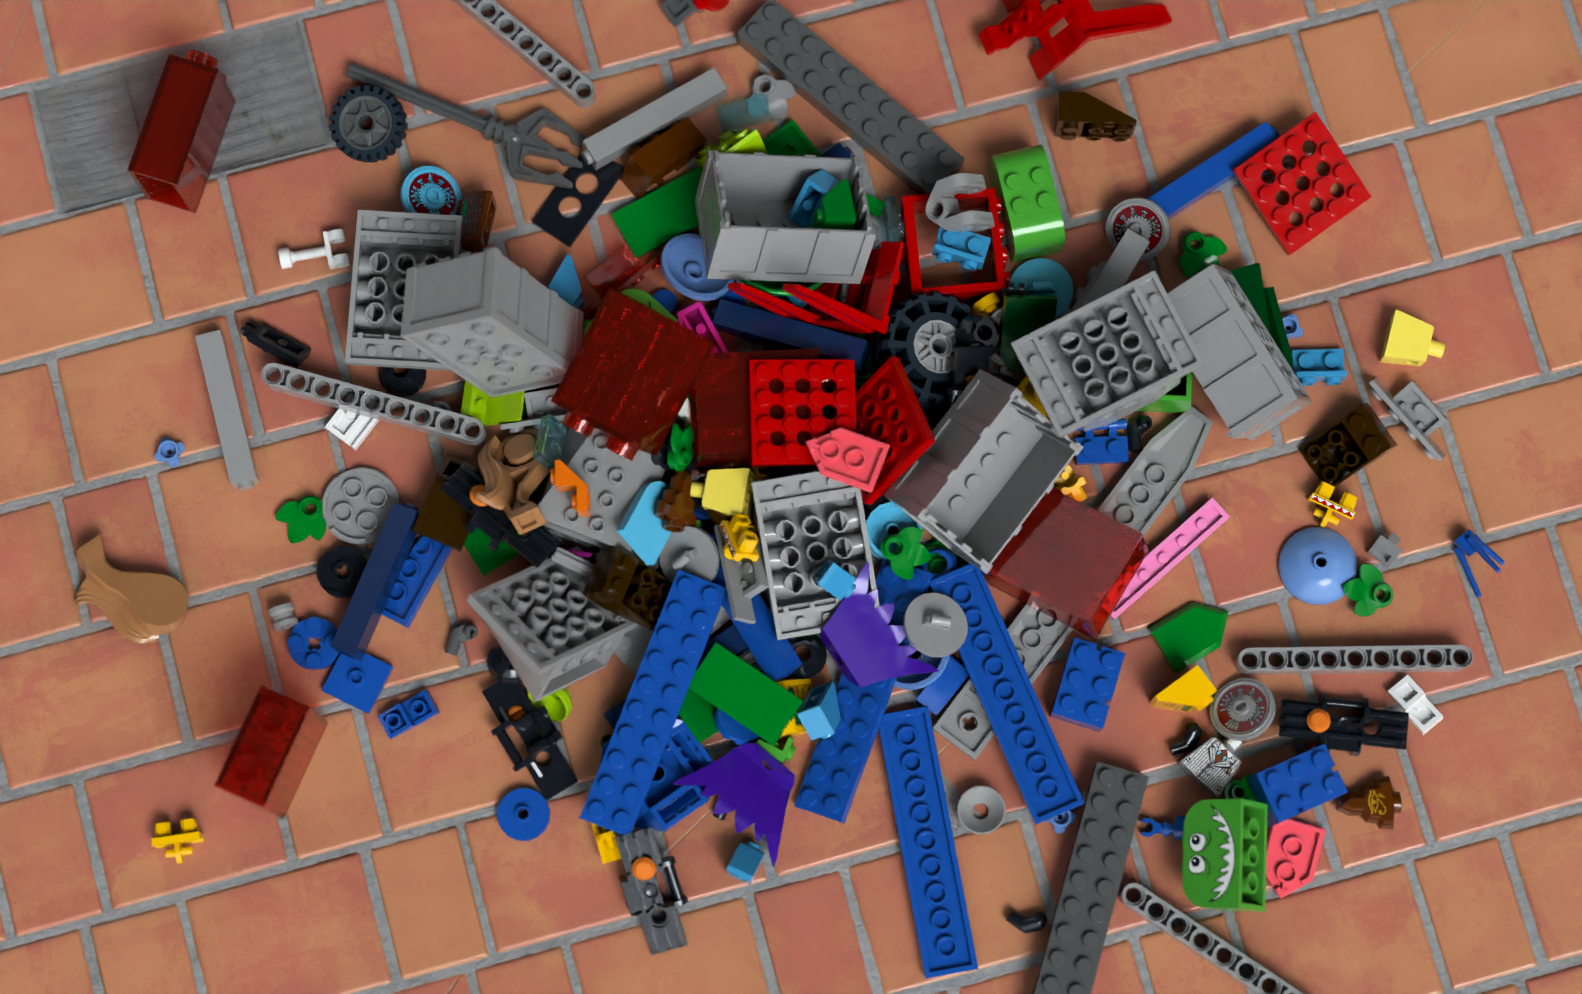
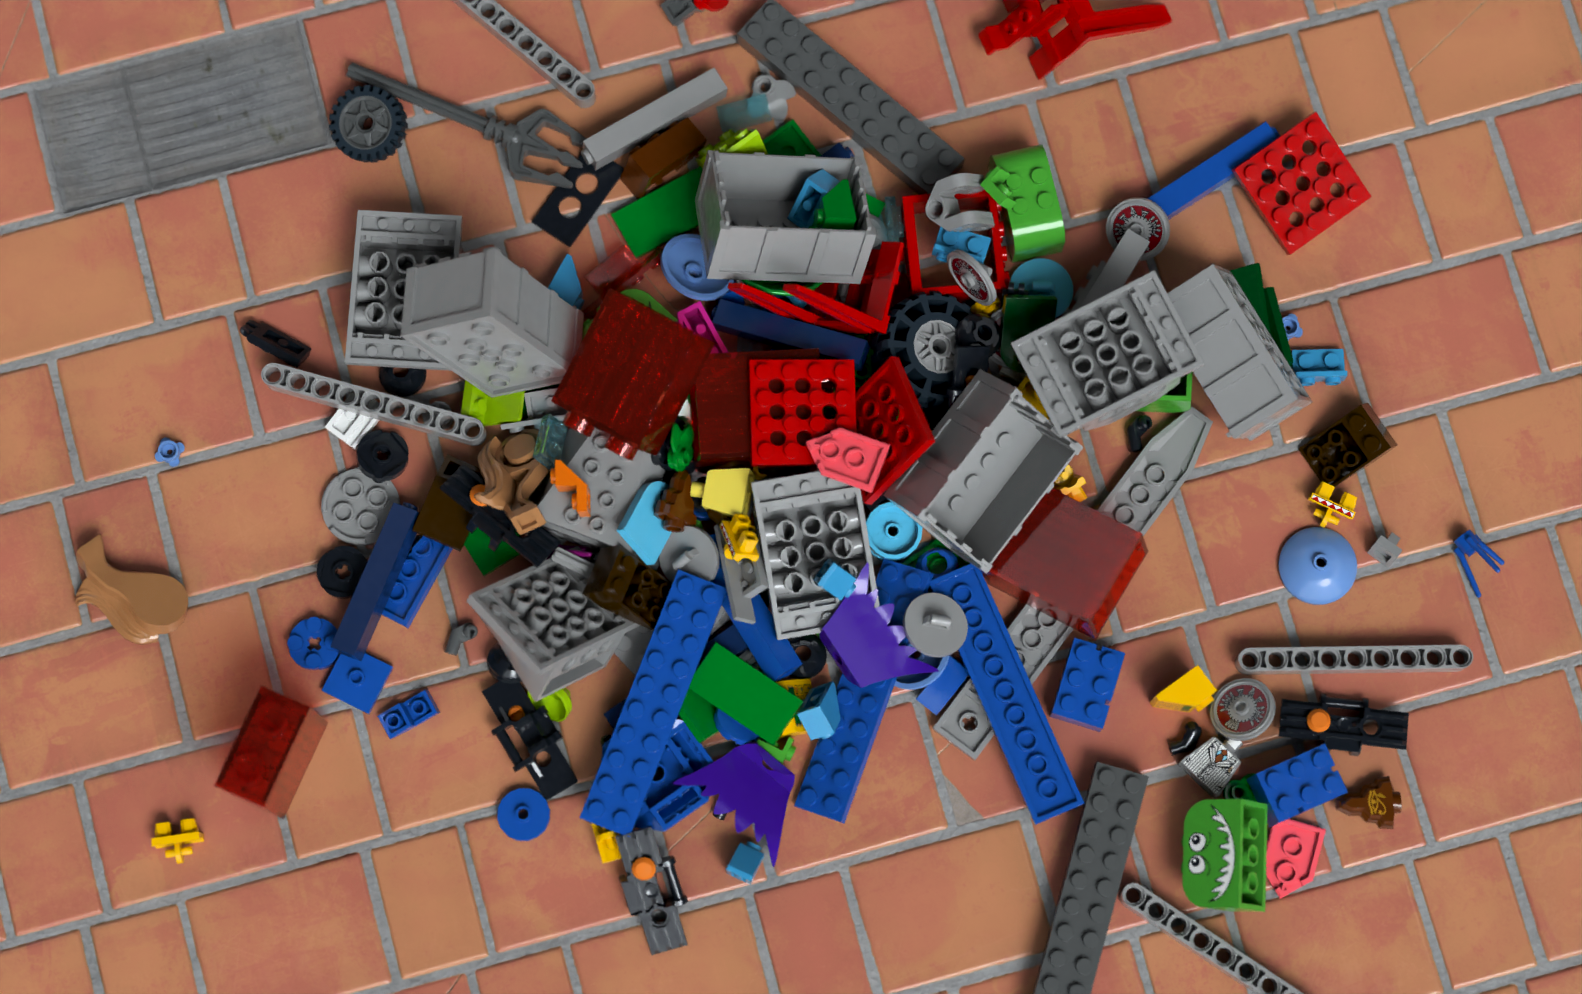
(182, 131): clear red brick -> none
(227, 410): light grey brick -> none
(283, 617): light grey wheel -> none
(300, 522): green plate -> none
(335, 236): white bar -> none
(385, 442): none -> black plate
(430, 192): medium azure shield -> none
(478, 215): reddish brown slope -> none
(667, 300): blue tile -> none
(908, 554): green plate -> none
(927, 843): blue plate -> none
(972, 277): none -> light grey shield
(988, 797): light grey piece -> none
(997, 189): none -> bright green bracket
(1027, 924): black arm -> none
(1059, 825): medium blue plate -> none
(1086, 116): dark brown slope -> none
(1104, 450): blue plate -> none
(1166, 828): blue piece -> none
(1171, 552): bright pink plate -> none
(1189, 634): green tile -> none
(1201, 258): green plate -> none
(1364, 591): green plate -> none
(1409, 341): light yellow torso -> none
(1412, 699): white slope -> none
(1417, 413): light grey bracket -> none

